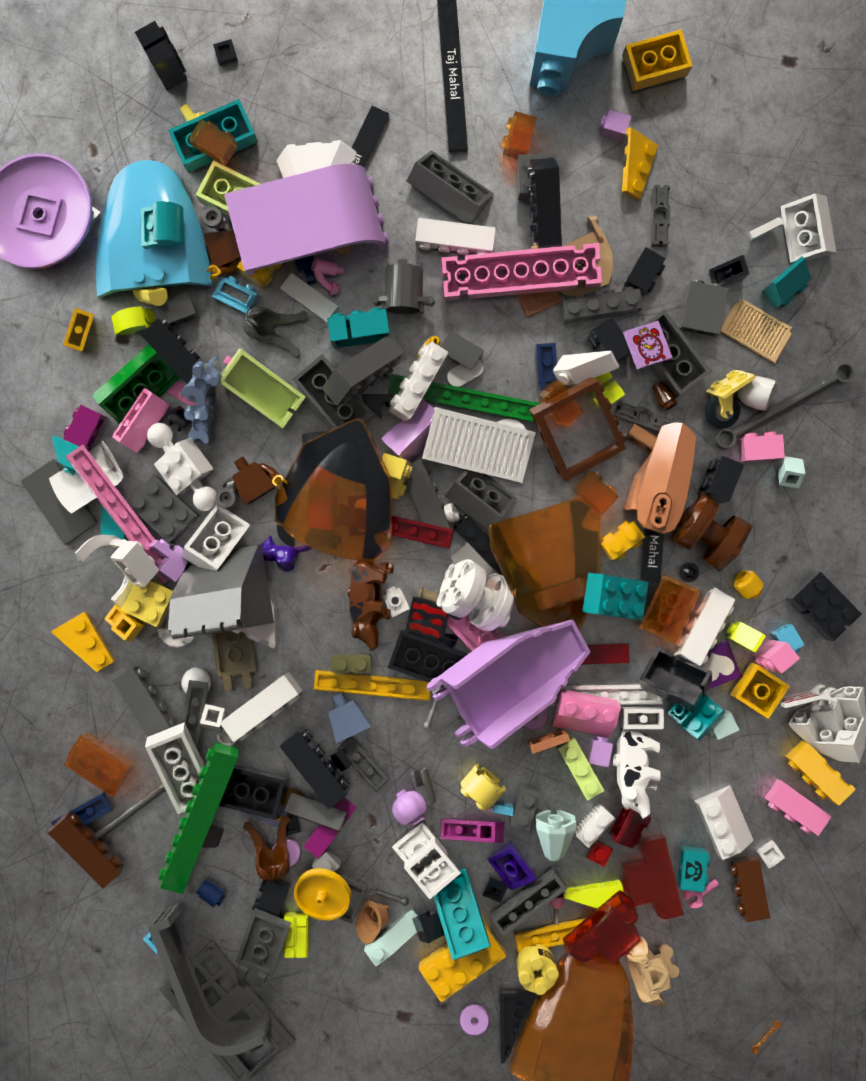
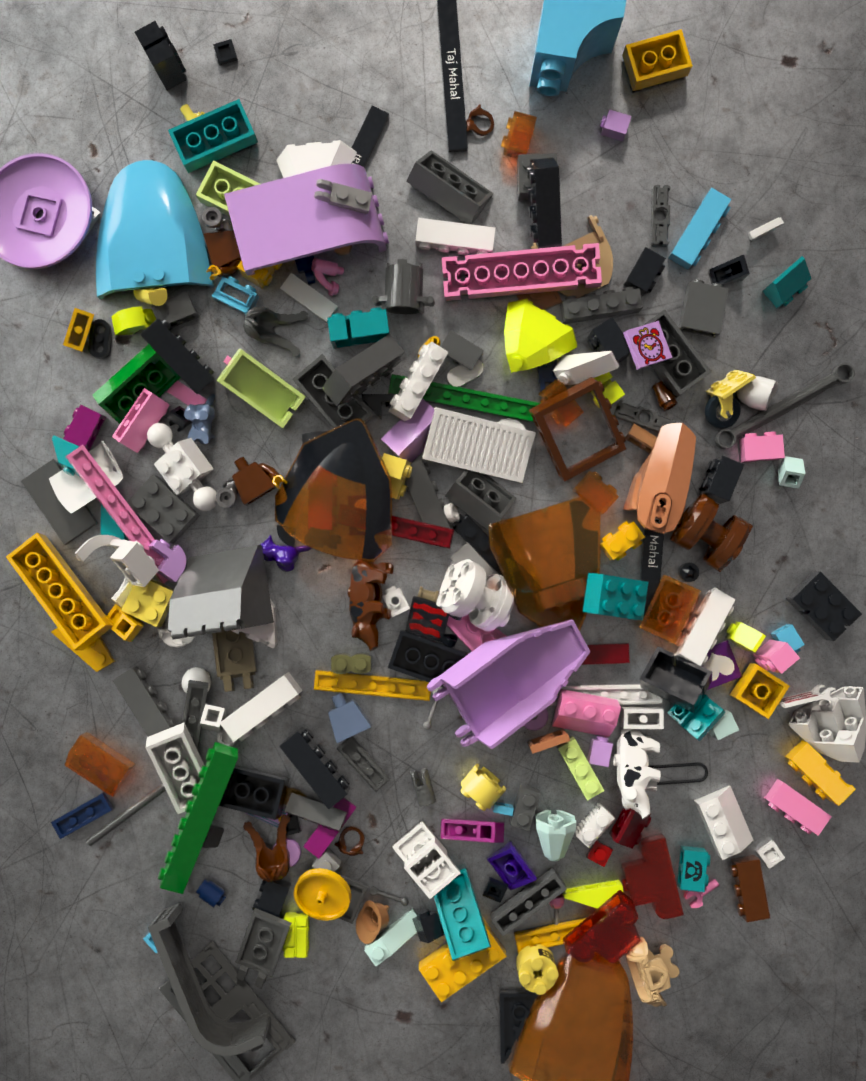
(59, 591): none -> yellow brick
(86, 849): reddish brown brick -> none
(99, 339): none -> black plate
(162, 225): teal brick -> none
(203, 378): sand blue animal -> none
(213, 141): clear orange piece -> none
(215, 539): white slope -> none
(341, 760): black tile -> none
(344, 196): none -> light grey hinge
(357, 848): none -> reddish brown piece
(409, 807): lavender plant -> none
(473, 127): none -> reddish brown piece
(478, 1012): lavender piece -> none
(534, 336): none -> neon yellow brick
(639, 160): yellow wing -> none
(682, 765): none -> black piece
(699, 229): none -> medium azure brick
(748, 584): yellow head -> none
(755, 1048): clear orange hinge -> none
(756, 330): tan window -> none
(808, 228): white slope -> none

